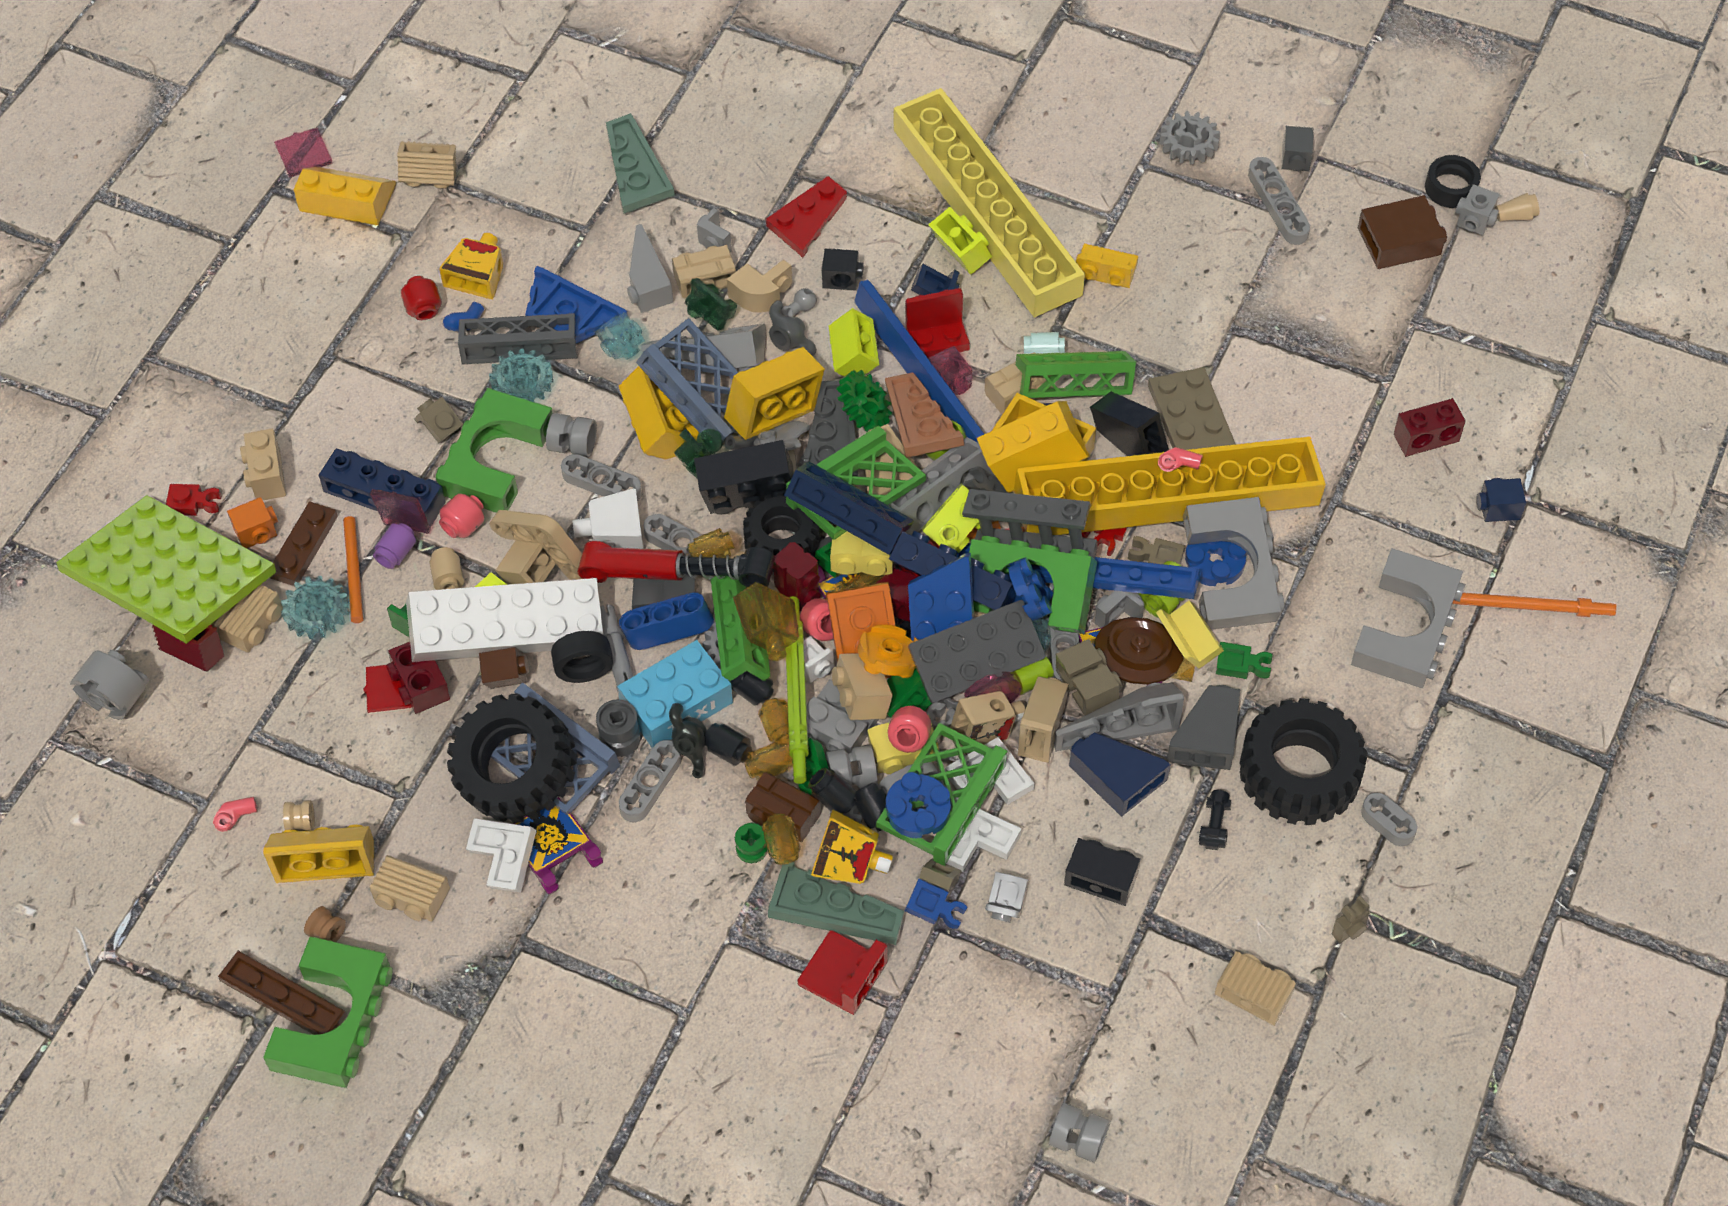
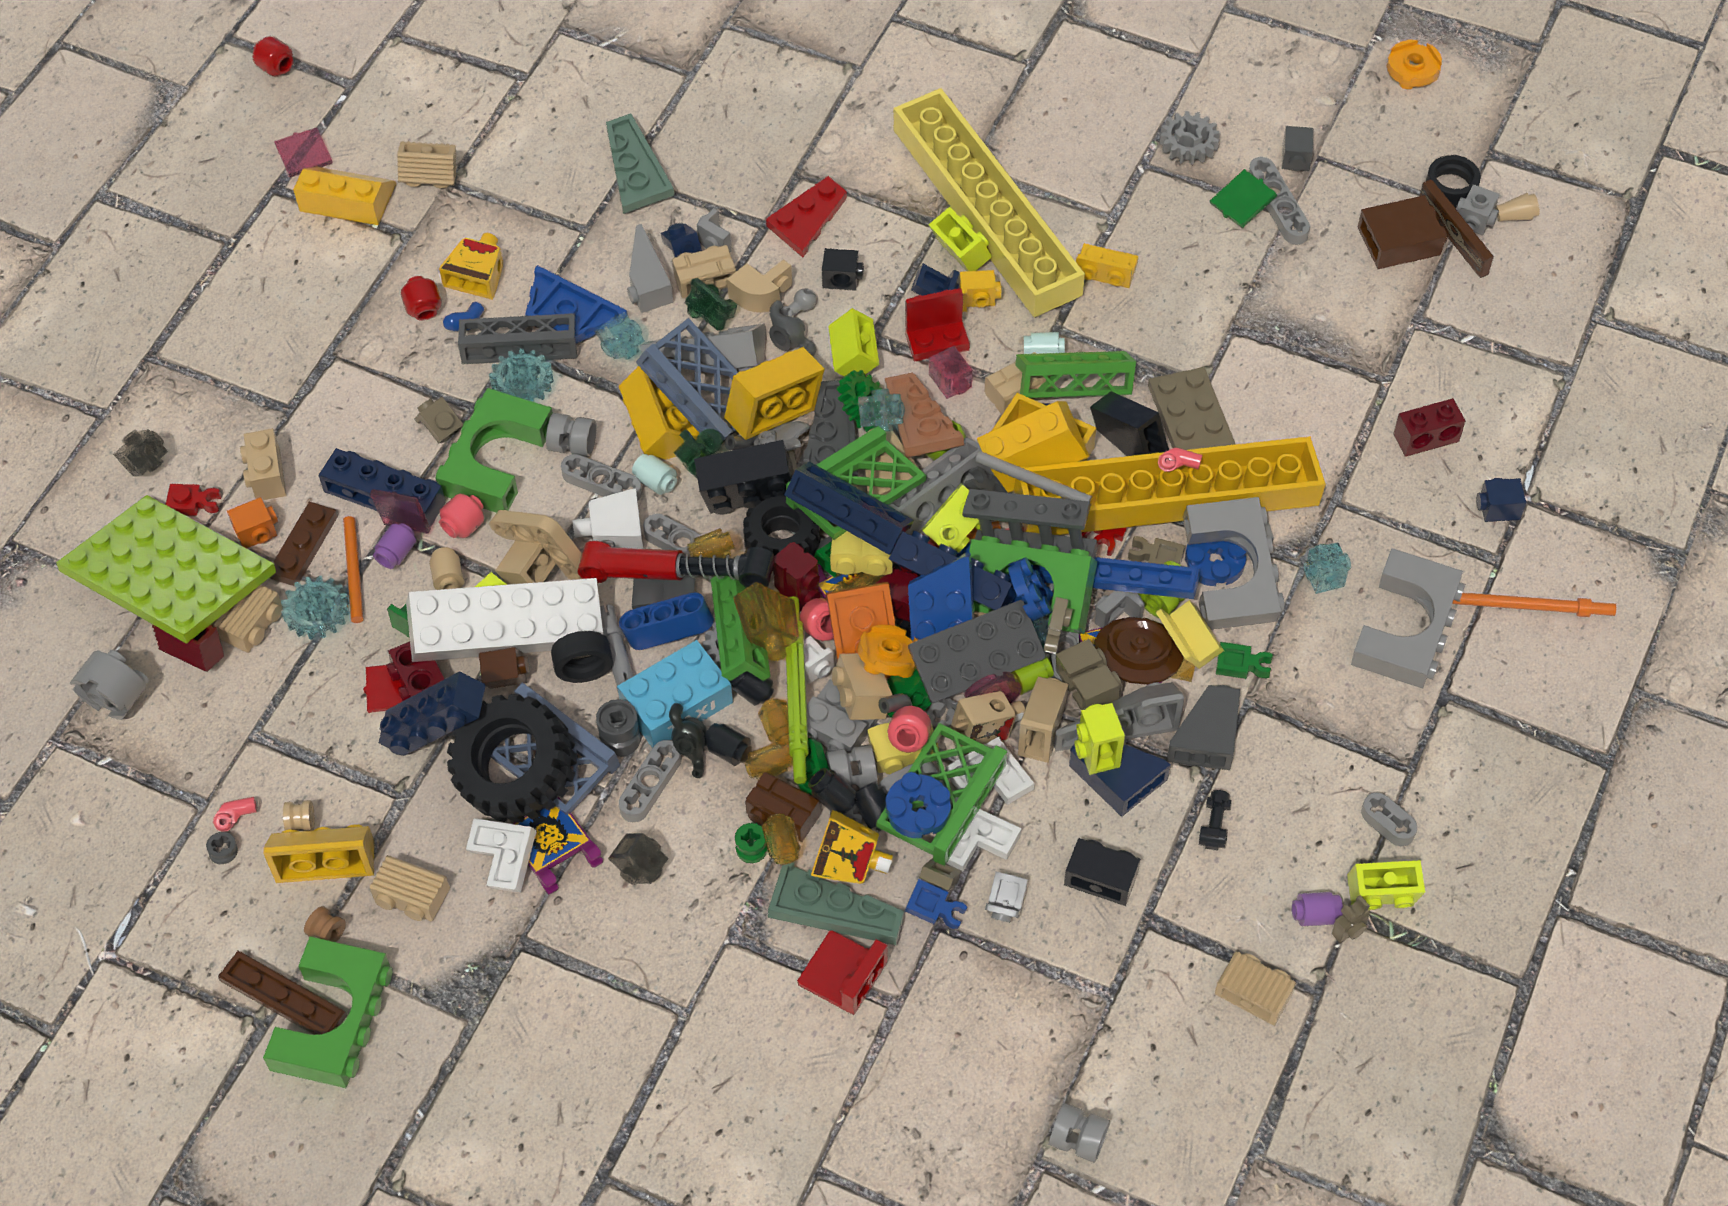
(141, 452): none -> clear smoke brick
(225, 855): none -> dark grey bush
(273, 56): none -> red head
(431, 714): none -> dark blue brick
(638, 859): none -> clear smoke brick
(655, 473): none -> light aqua brick
(681, 239): none -> dark blue bracket
(881, 409): none -> clear light blue brick
(894, 703): none -> flat silver arm
(912, 357): blue tile -> none
(979, 288): none -> yellow brick
(1030, 477): none -> light grey bar
(1060, 617): none -> dark tan plate
(1099, 738): none -> neon yellow brick
(1243, 198): none -> green piece
(1311, 727): black tyre -> none
(1317, 908): none -> medium lavender brick
(1327, 567): none -> clear light blue brick
(1387, 883): none -> neon yellow brick
(1414, 75): none -> light orange plate
(1458, 230): none -> reddish brown tile

